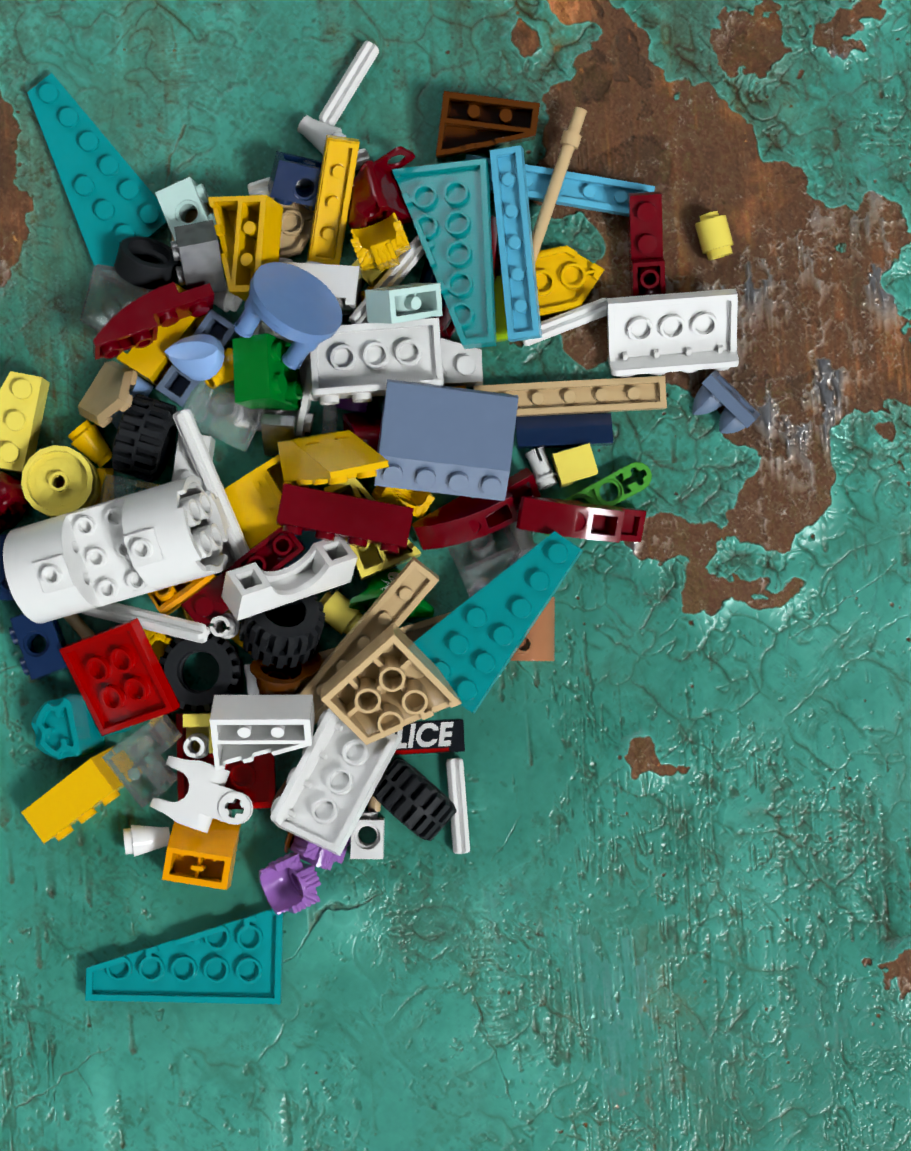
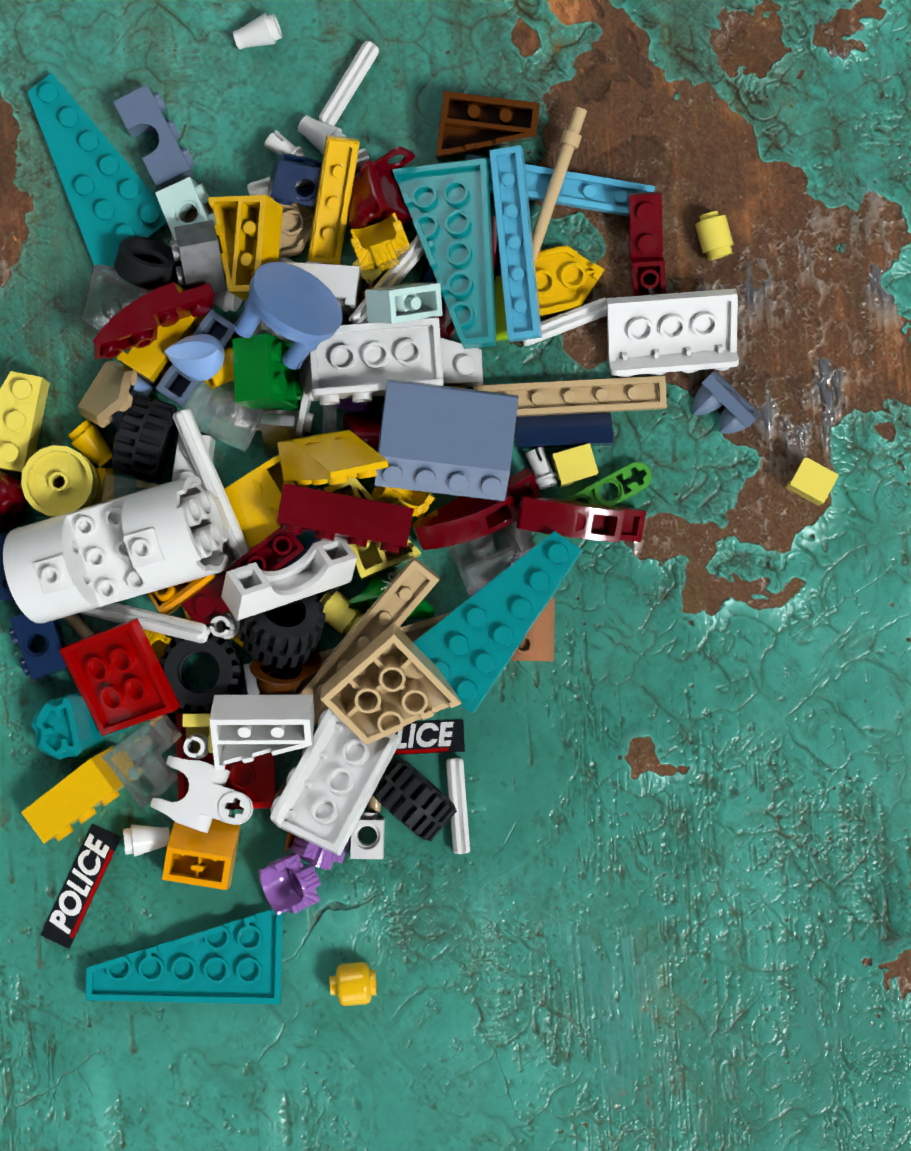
(80, 886): none -> sticker
(143, 113): none -> sand blue arch
(259, 32): none -> white cone
(277, 142): none -> white pin
(353, 984): none -> yellow head
(812, 481): none -> light yellow panel

